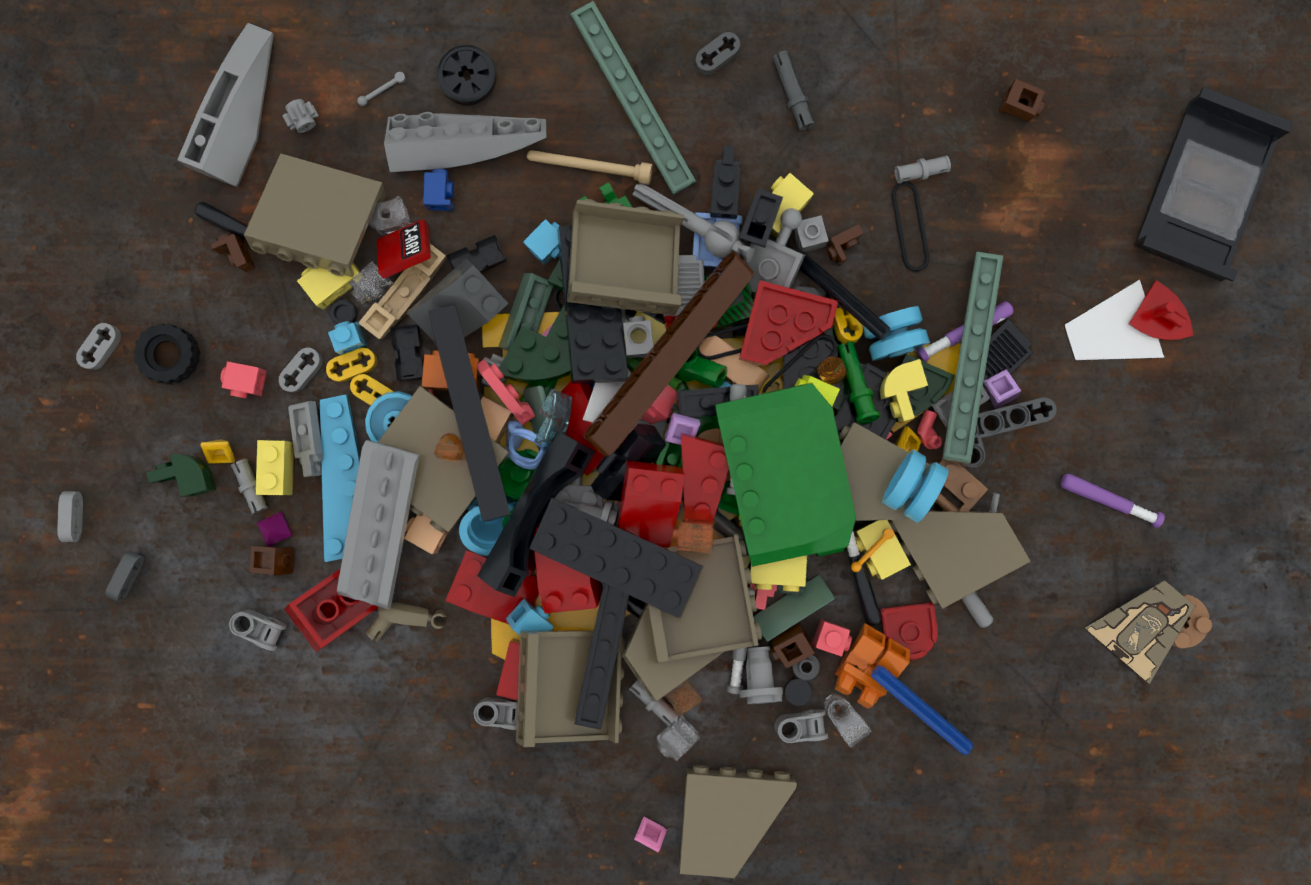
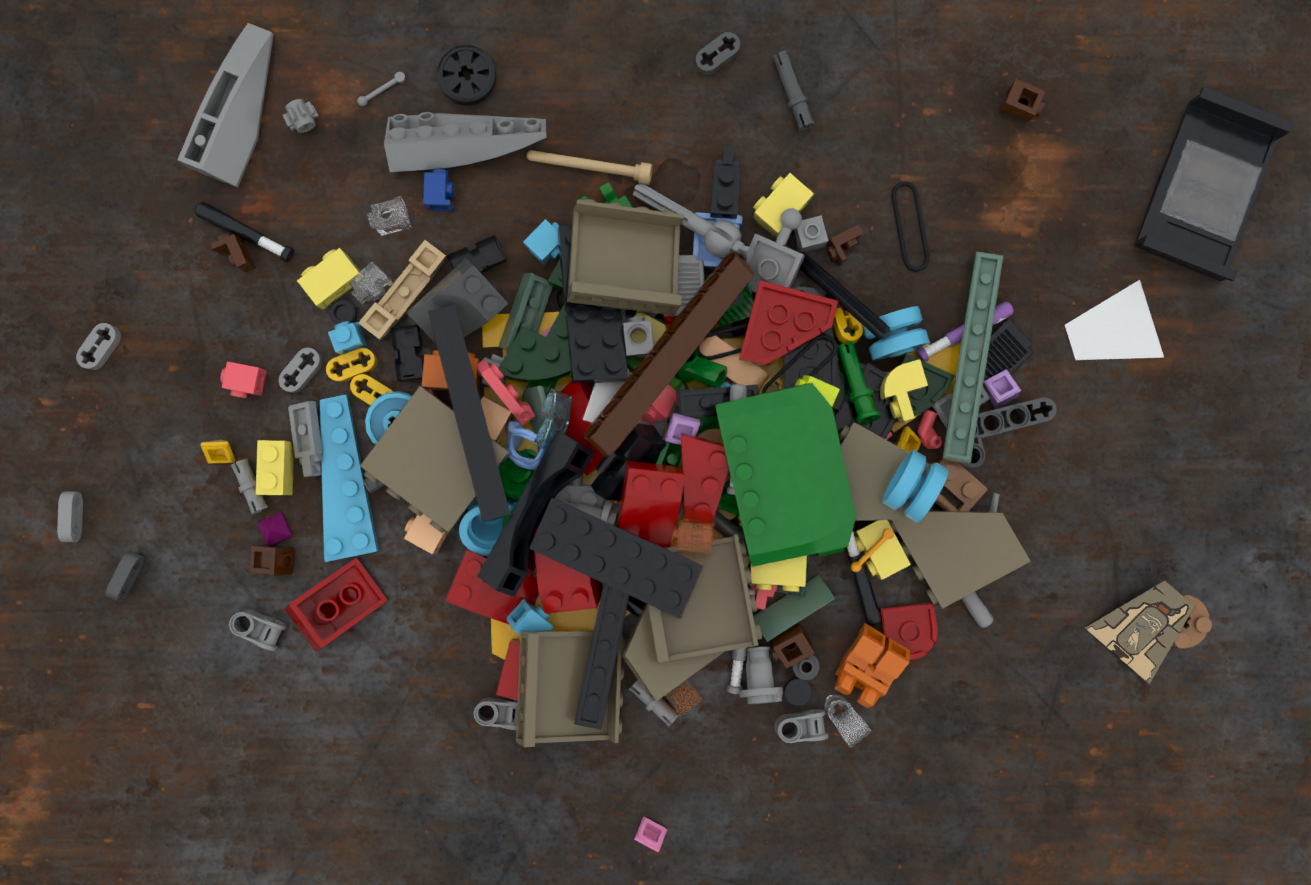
(151, 339): black tyre -> none
(190, 472): dark green brick -> none
(313, 215): dark tan panel -> none
(377, 523): light grey plate -> none
(403, 248): red tile -> none
(405, 615): dark tan arm -> none
(449, 452): clear orange tile -> none
(633, 98): sand green tile -> none
(677, 738): clear brick -> none
(728, 817): dark tan slope -> none
(761, 218): black slope -> none
(832, 370): clear orange tile -> none
(832, 638): coral brick -> none
(922, 169): light grey pin -> none
(922, 709): blue axle -> none
(1100, 495): medium lavender piece -> none
(1162, 315): red shield -> none

